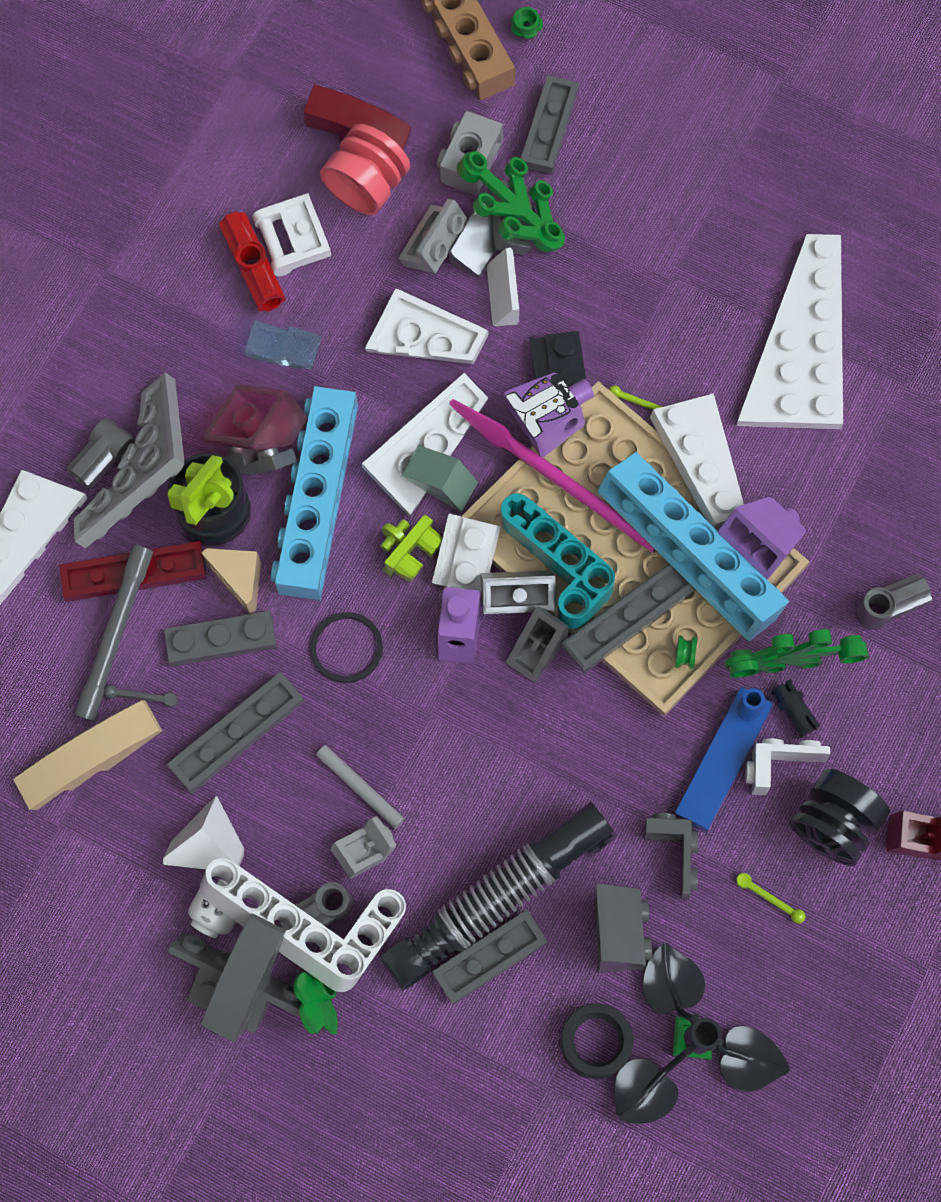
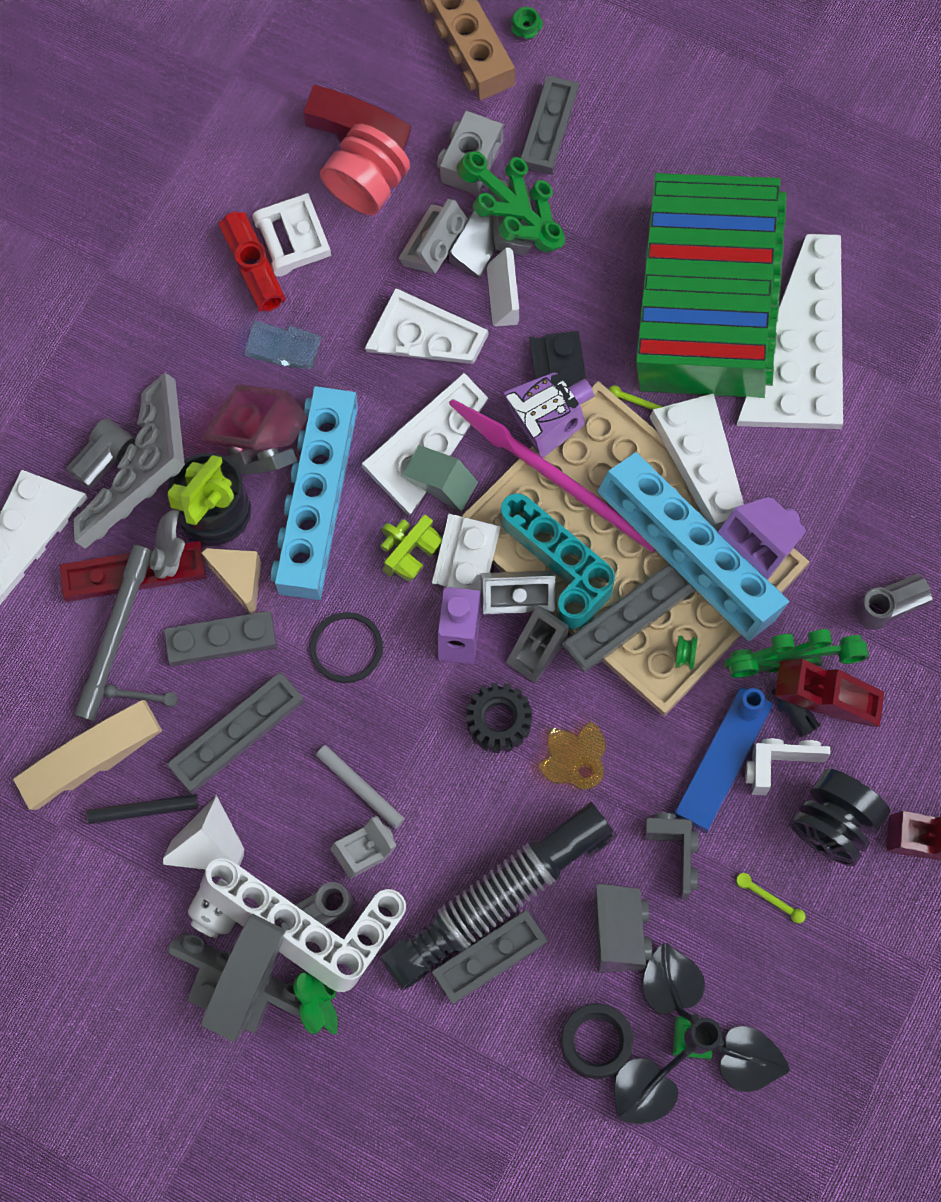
(142, 809): none -> black bar
(168, 549): none -> light grey plate
(495, 696): none -> black tyre
(572, 753): none -> clear yellow plate
(712, 285): none -> brick
(829, 692): none -> dark red slope

